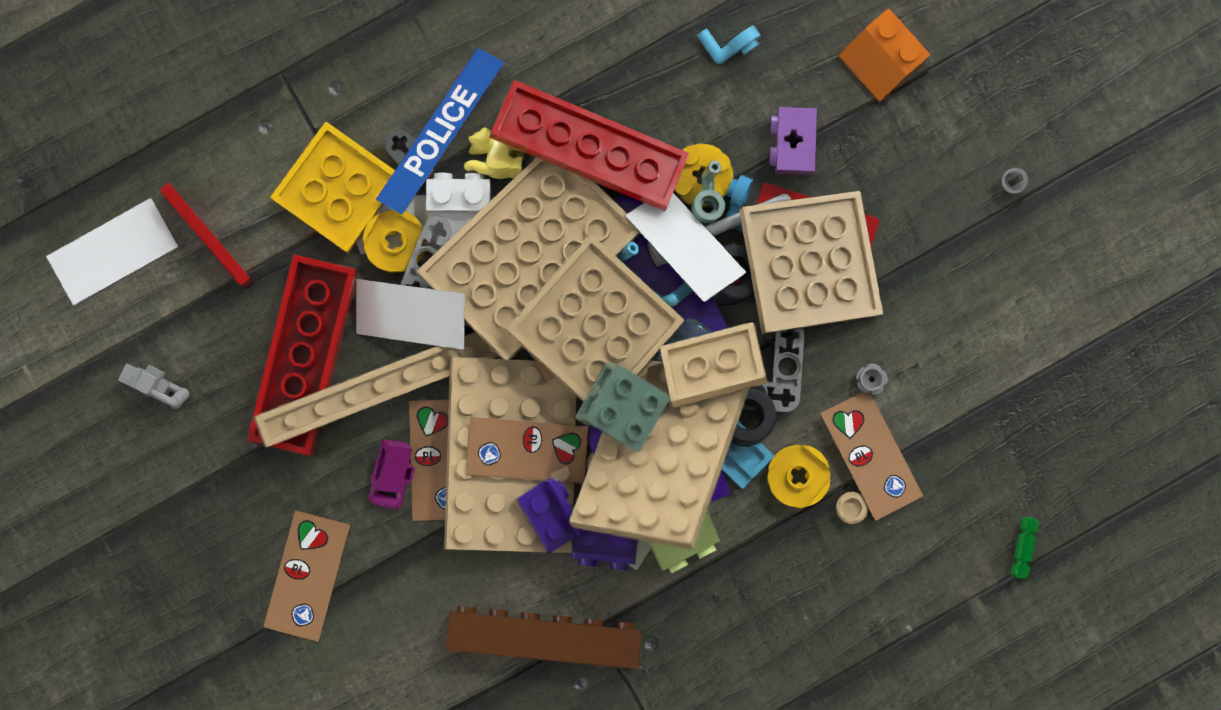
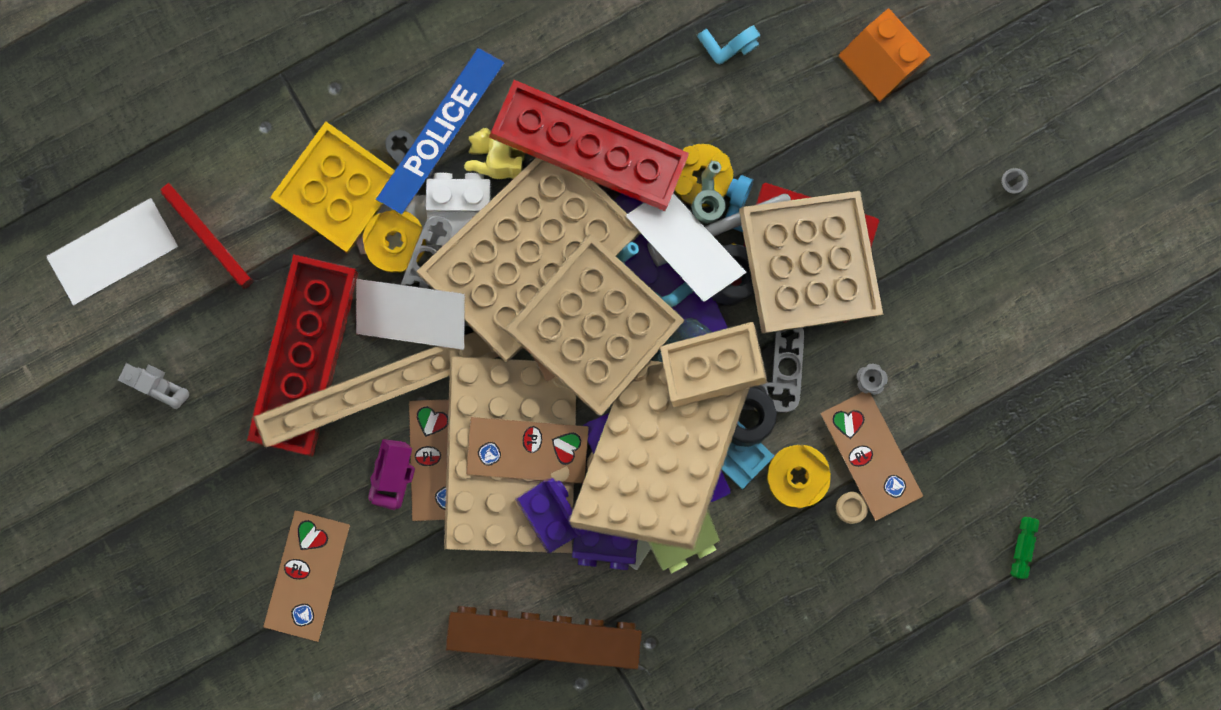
(623, 406): sand green bracket -> none
(802, 124): medium lavender brick -> none

